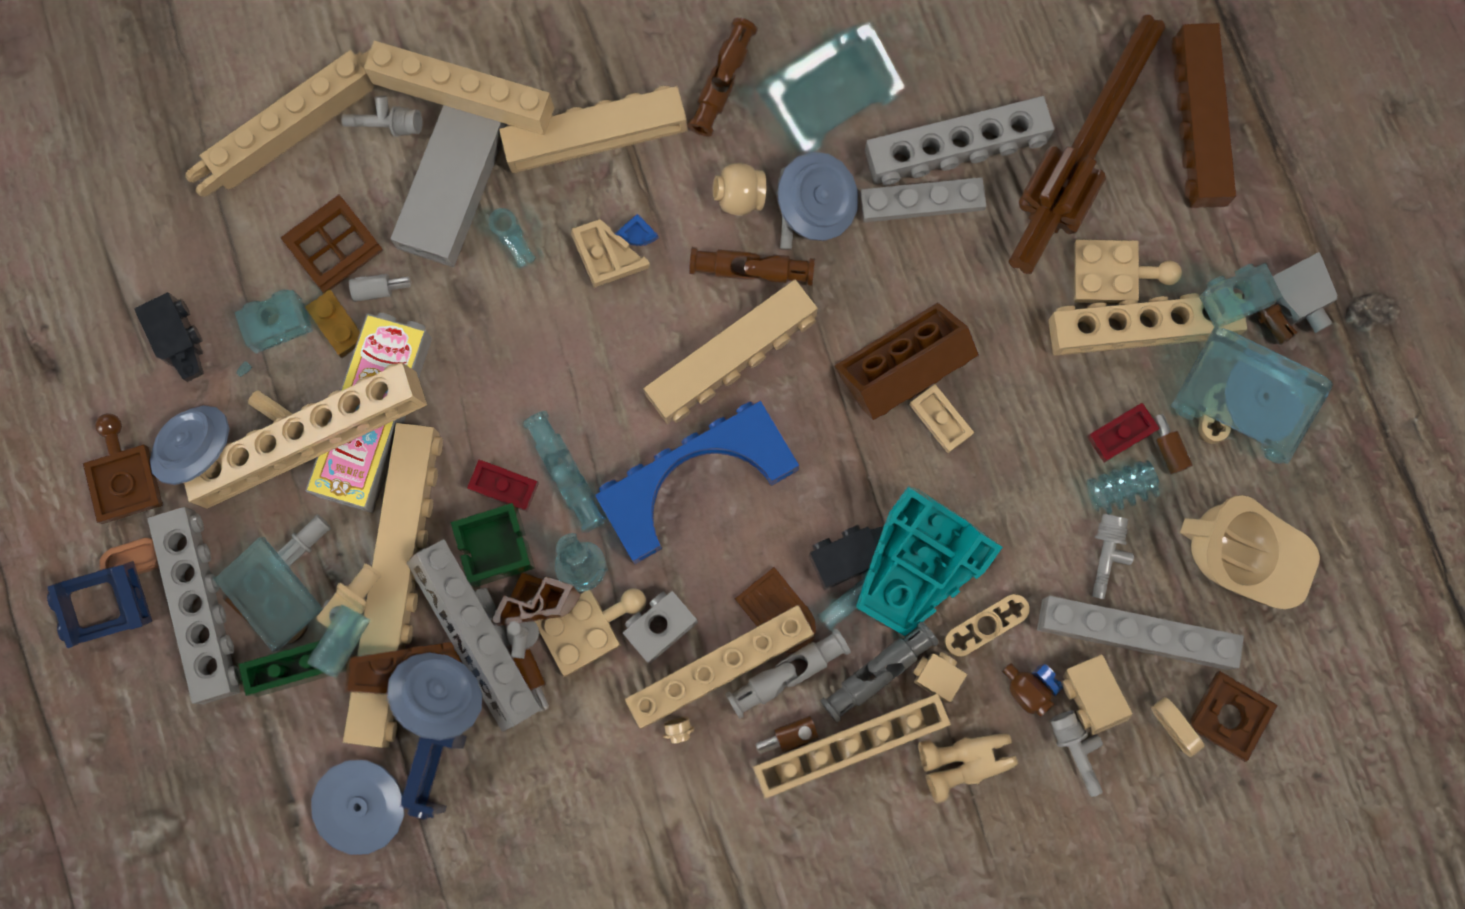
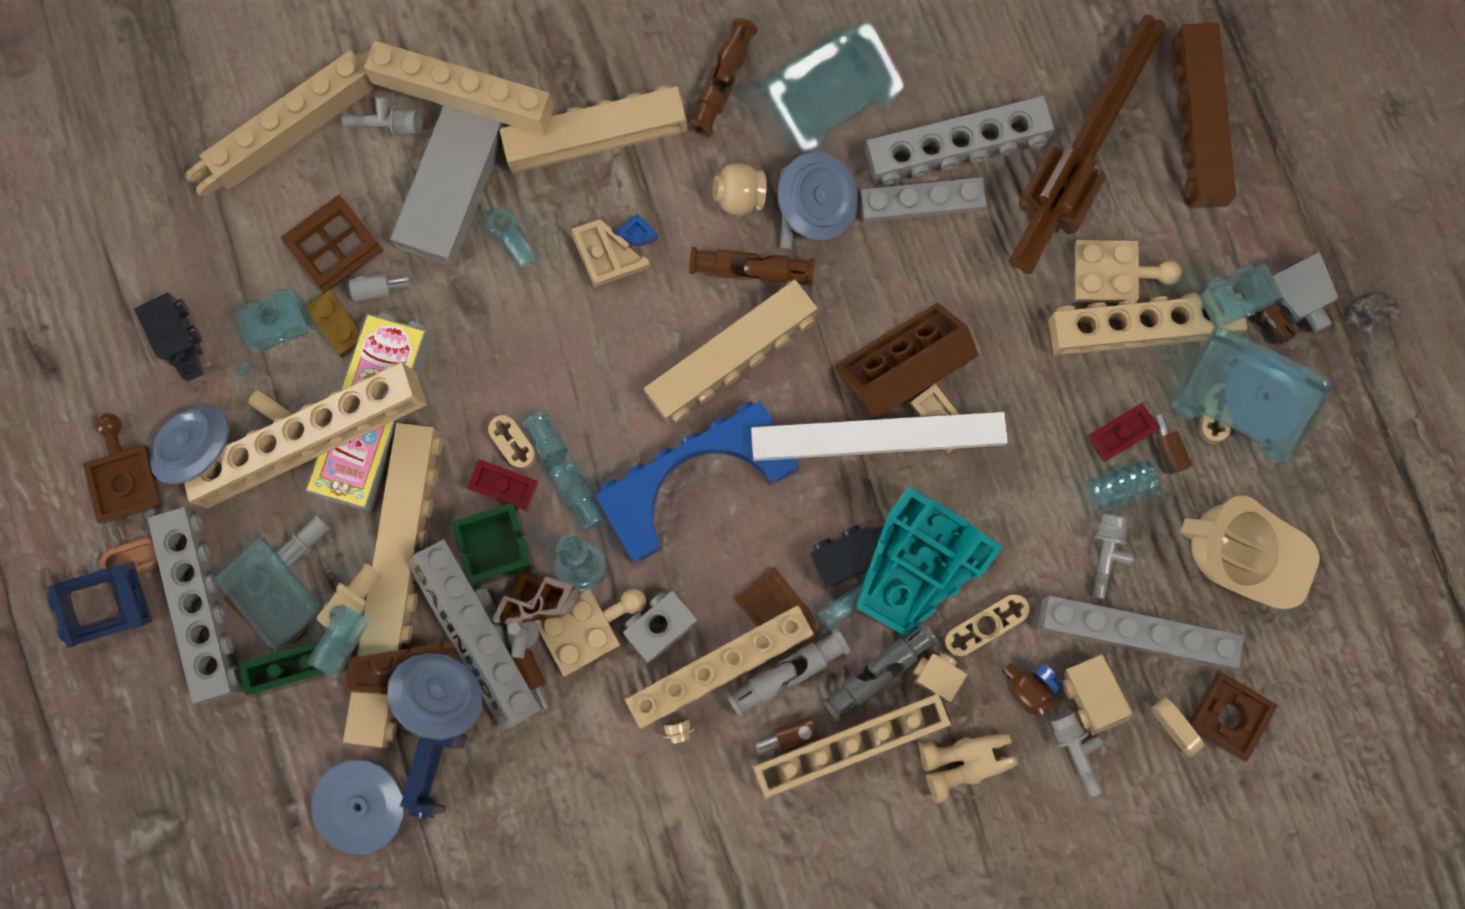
(517, 438): none -> tan beam
(878, 436): none -> white tile

